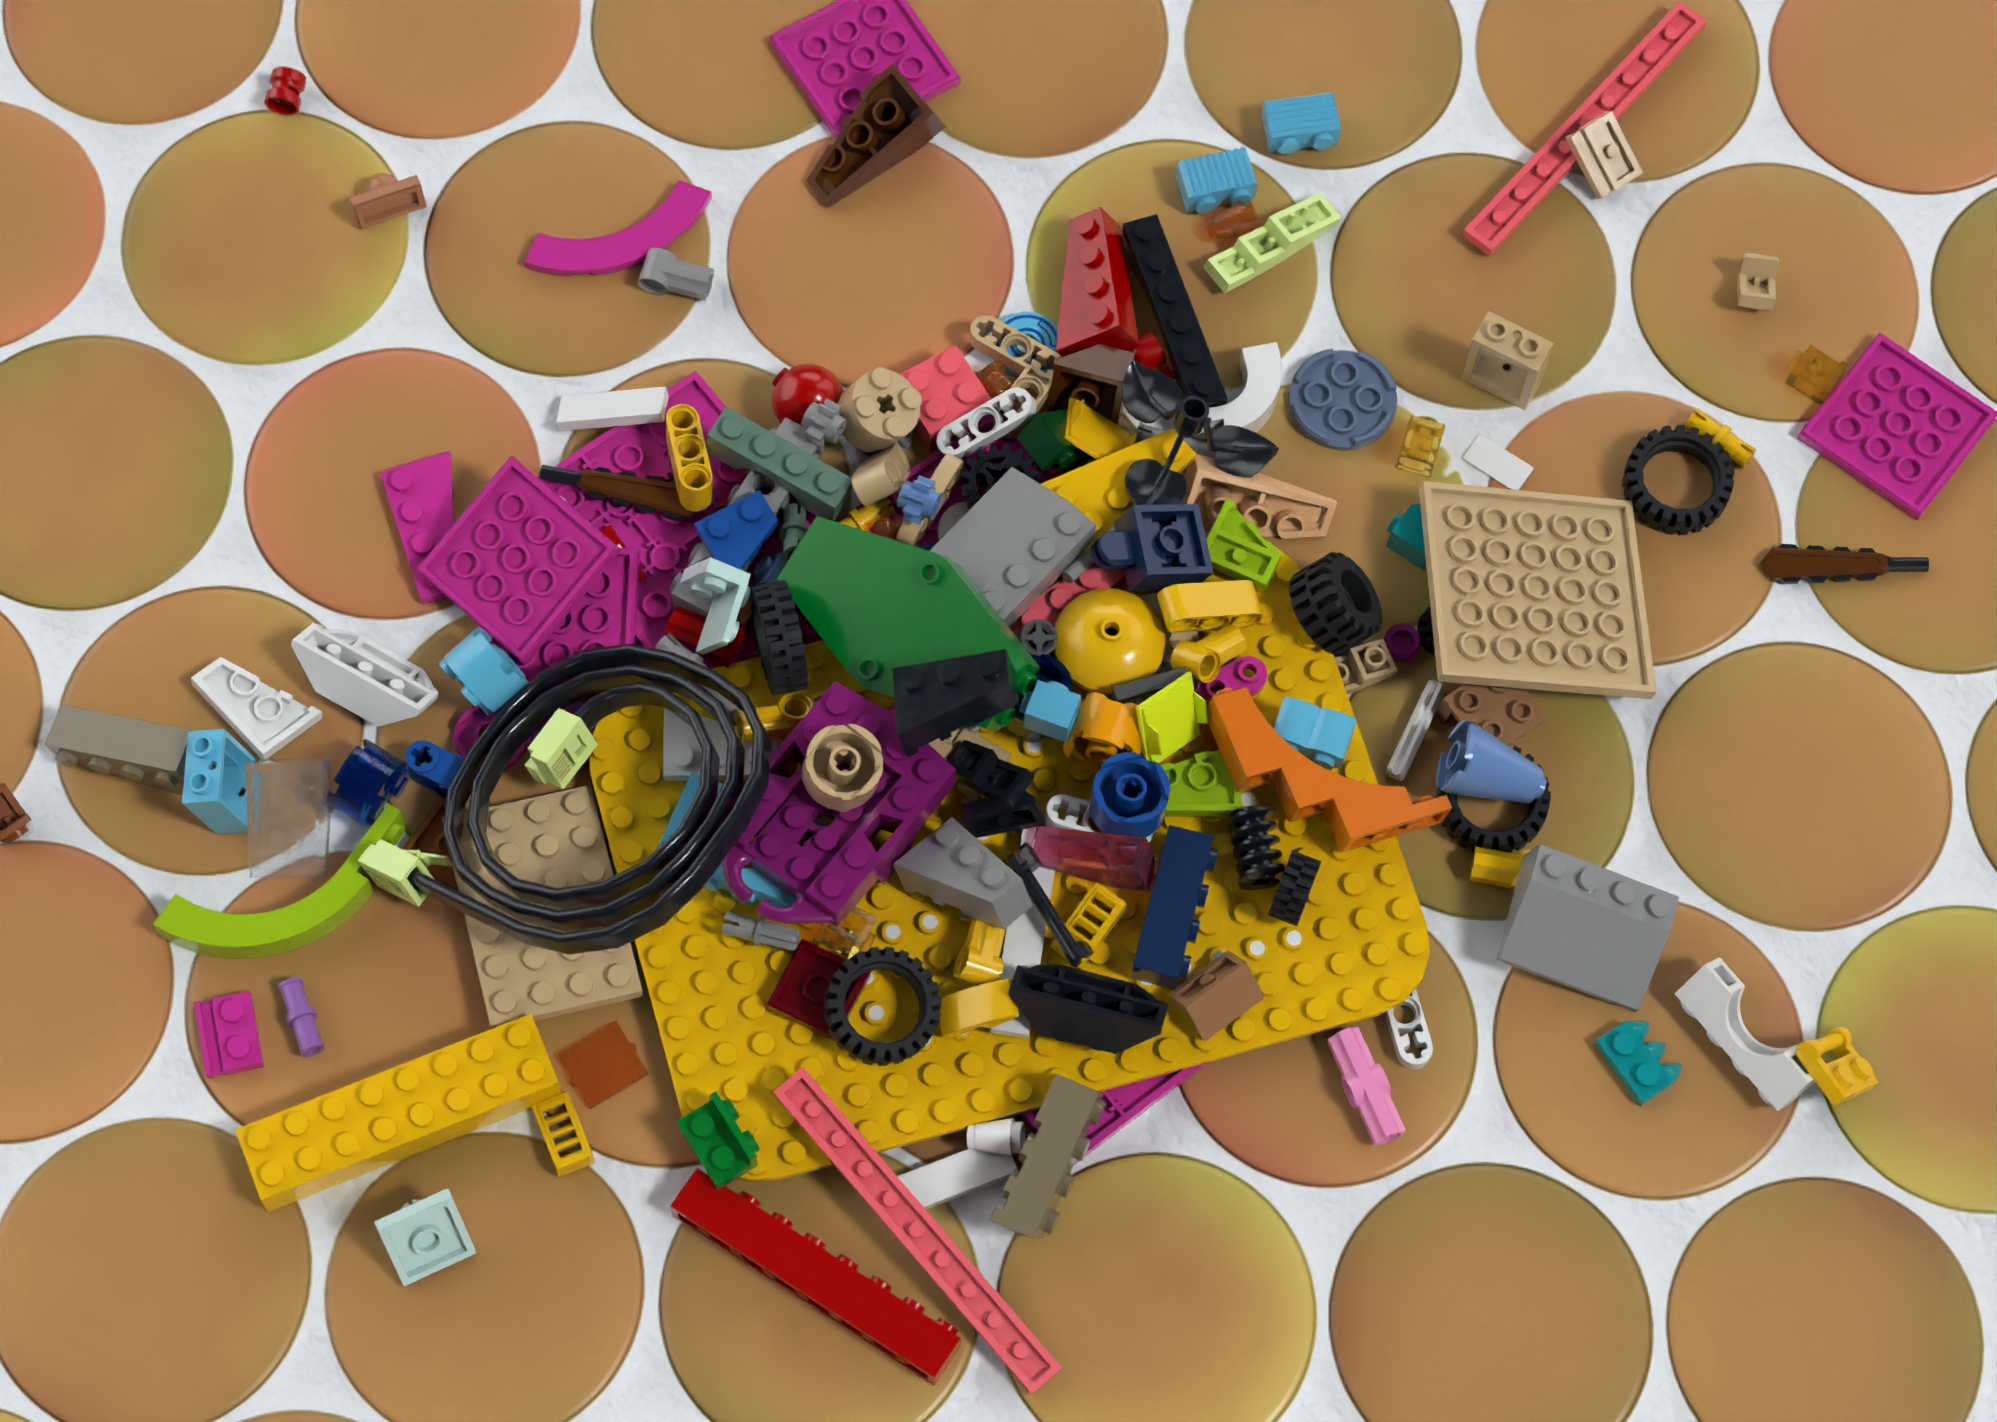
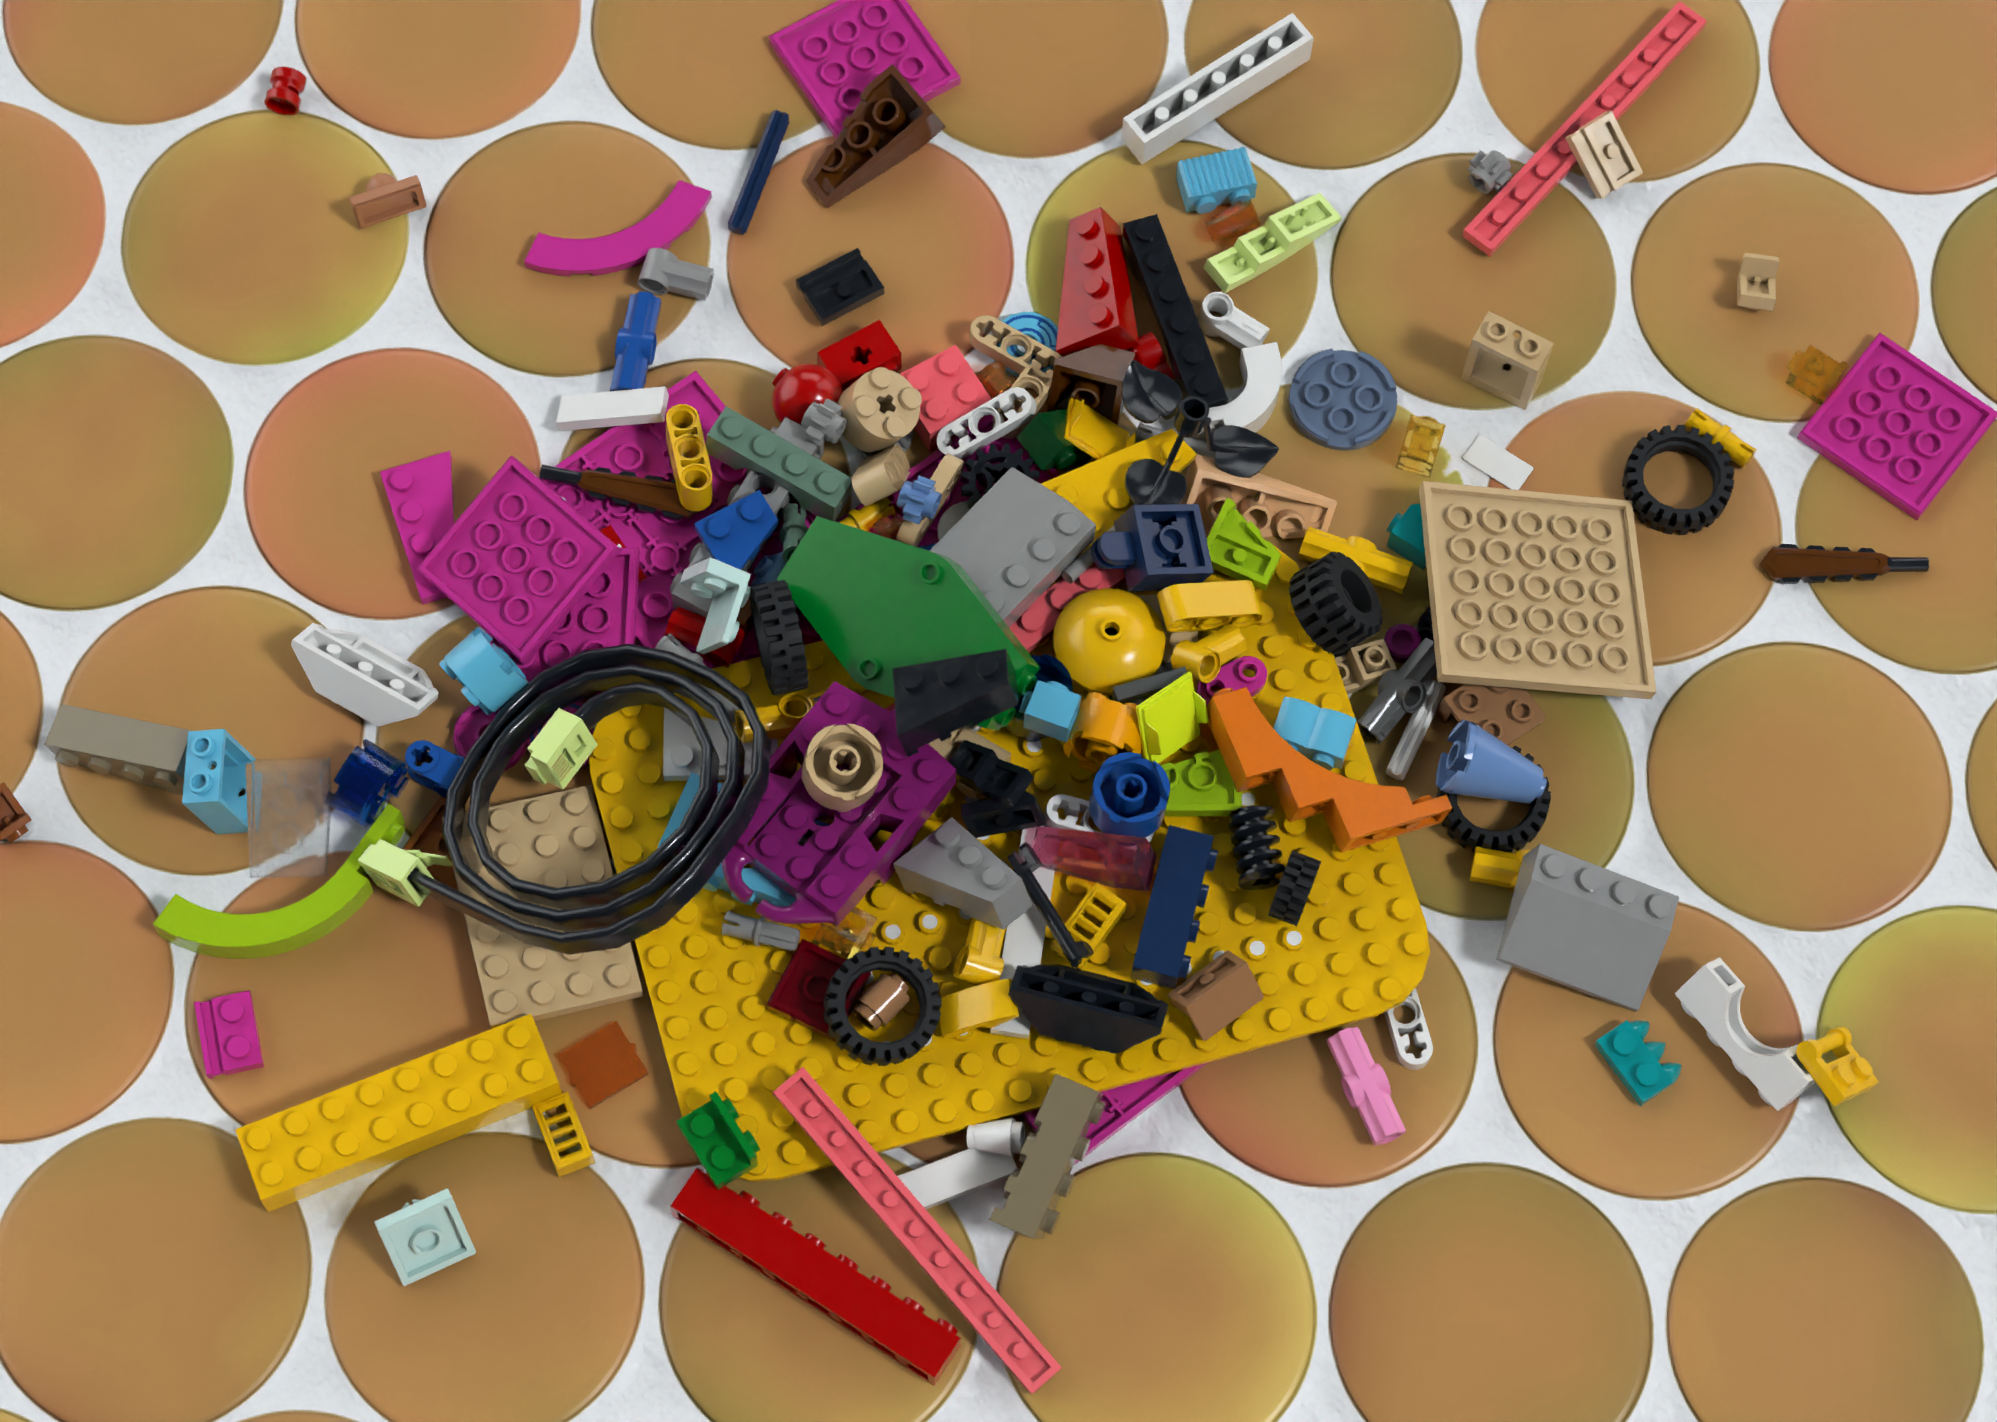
(254, 710): white wing -> none
(301, 1017): medium lavender pin -> none
(636, 342): none -> blue piece
(758, 172): none -> dark blue axle
(840, 287): none -> black plate
(861, 353): none -> red brick
(881, 1001): none -> medium nougat brick
(1041, 634): dark grey wheel -> none
(1217, 88): none -> white brick
(1233, 325): none -> white piece
(1301, 123): medium azure brick -> none
(1380, 567): none -> yellow piece
(1400, 693): none -> dark grey piece
(1489, 171): none -> light grey gear

